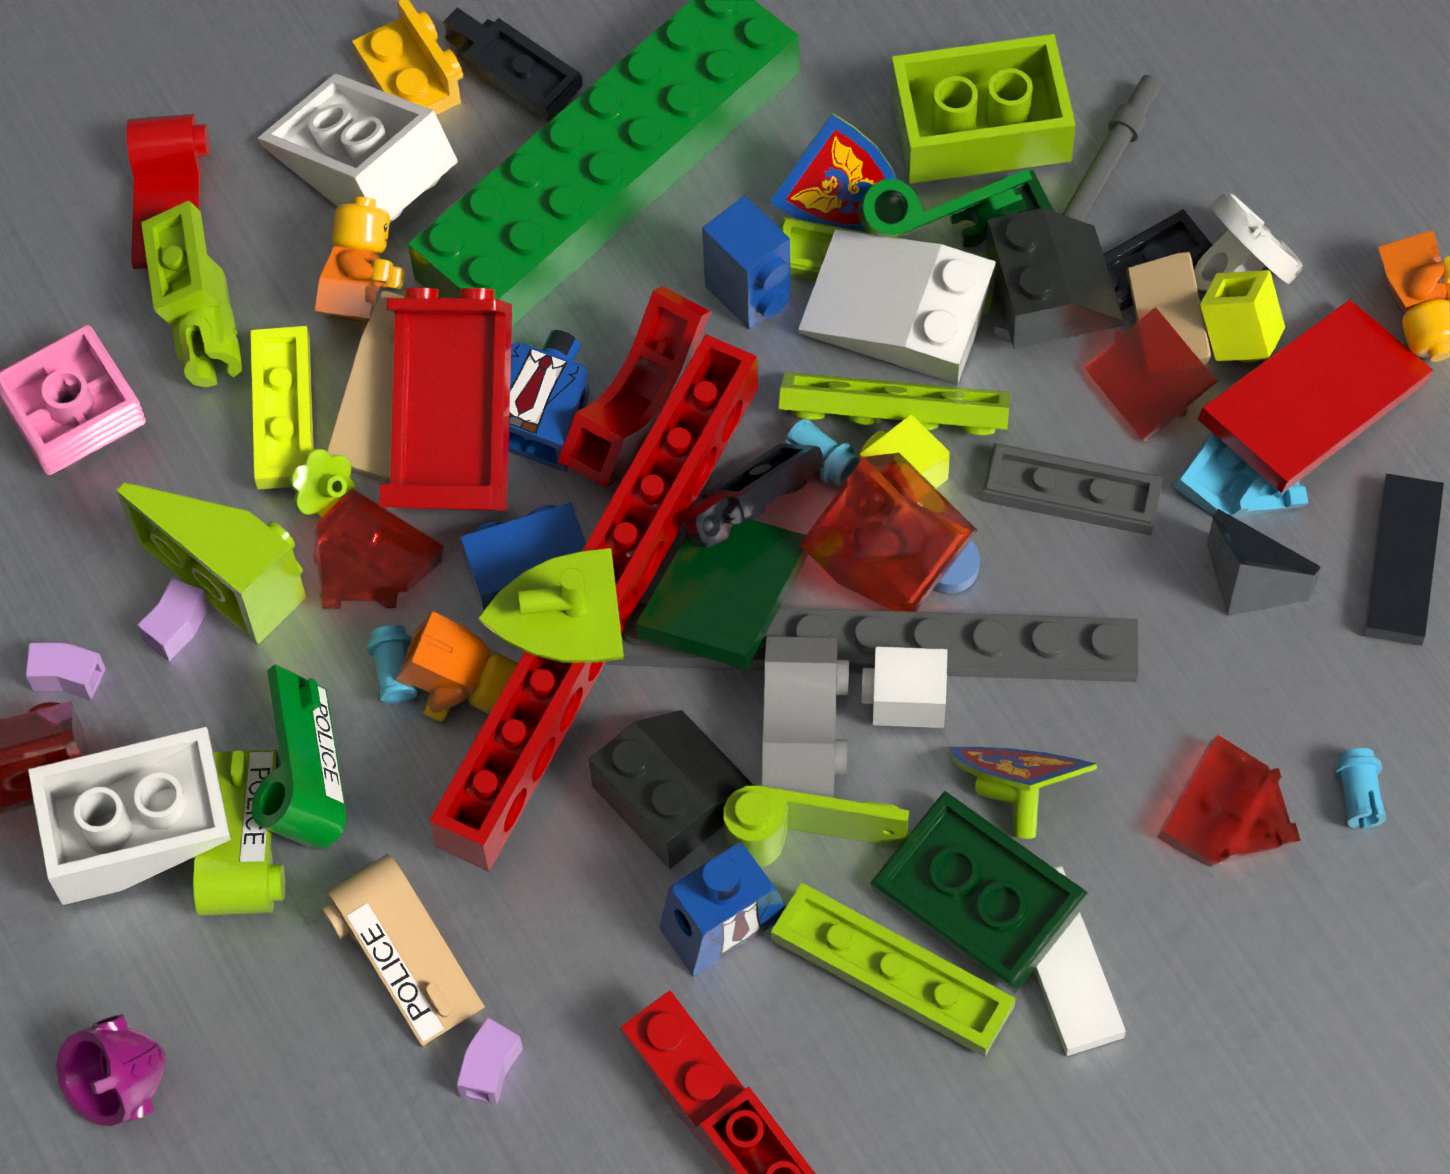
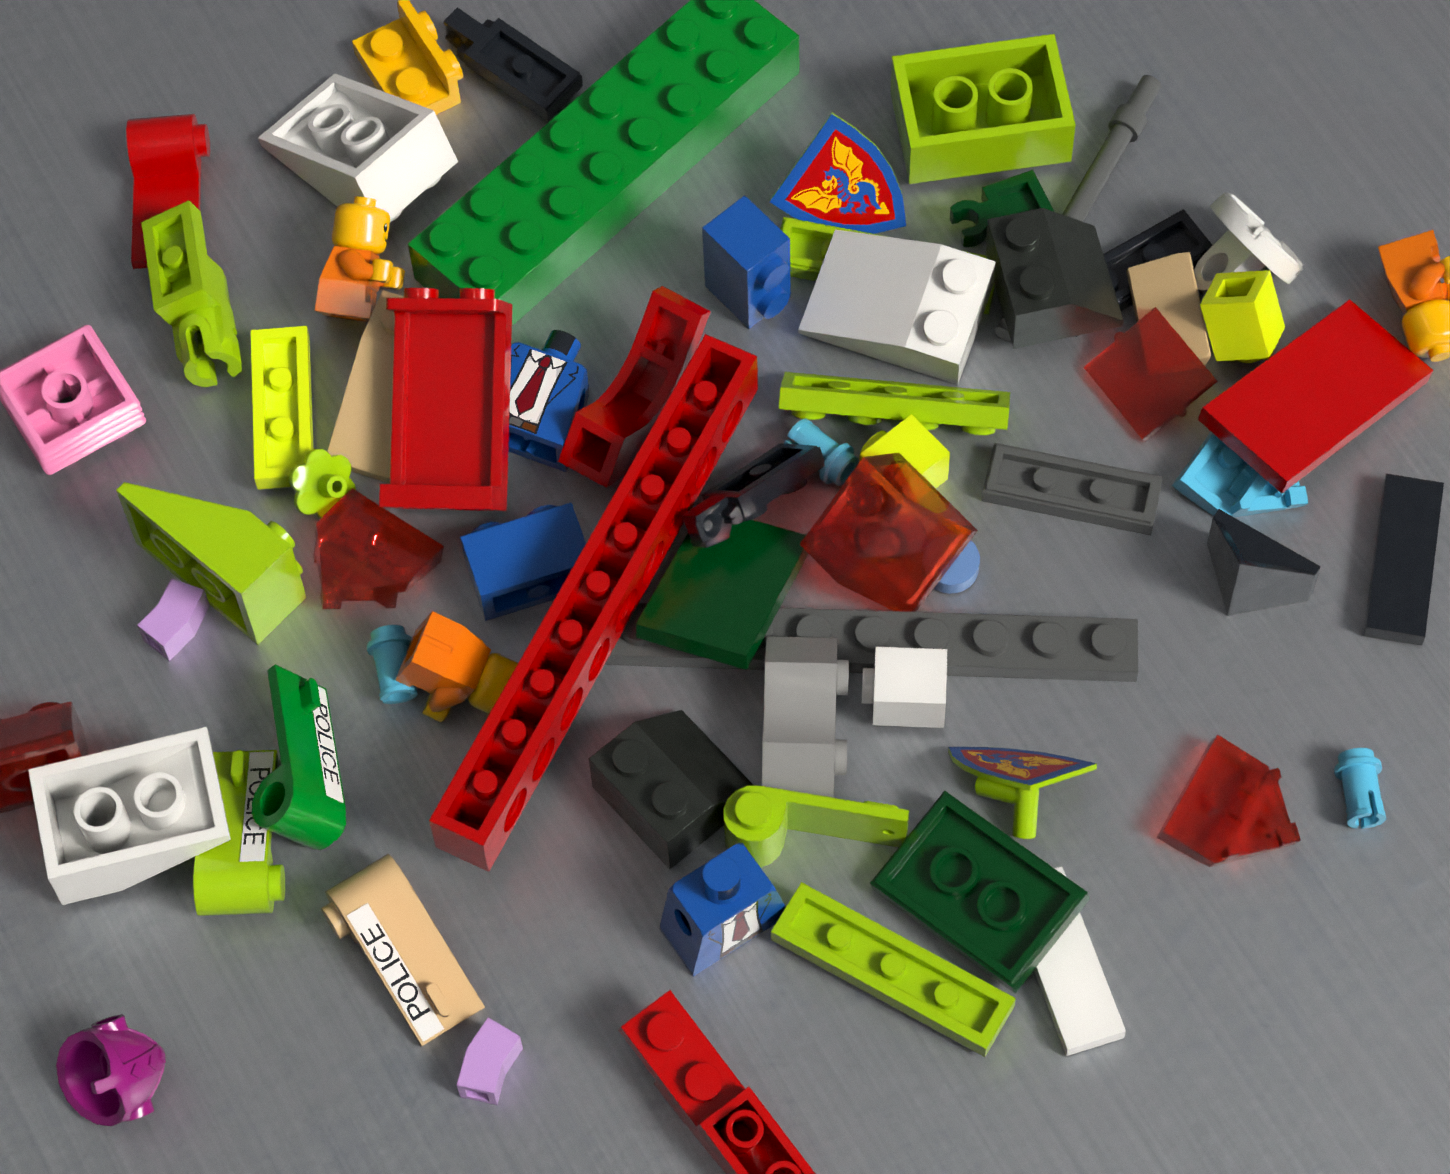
(64, 669): lavender piece -> none
(561, 610): lime shield -> none
(894, 209): green door -> none

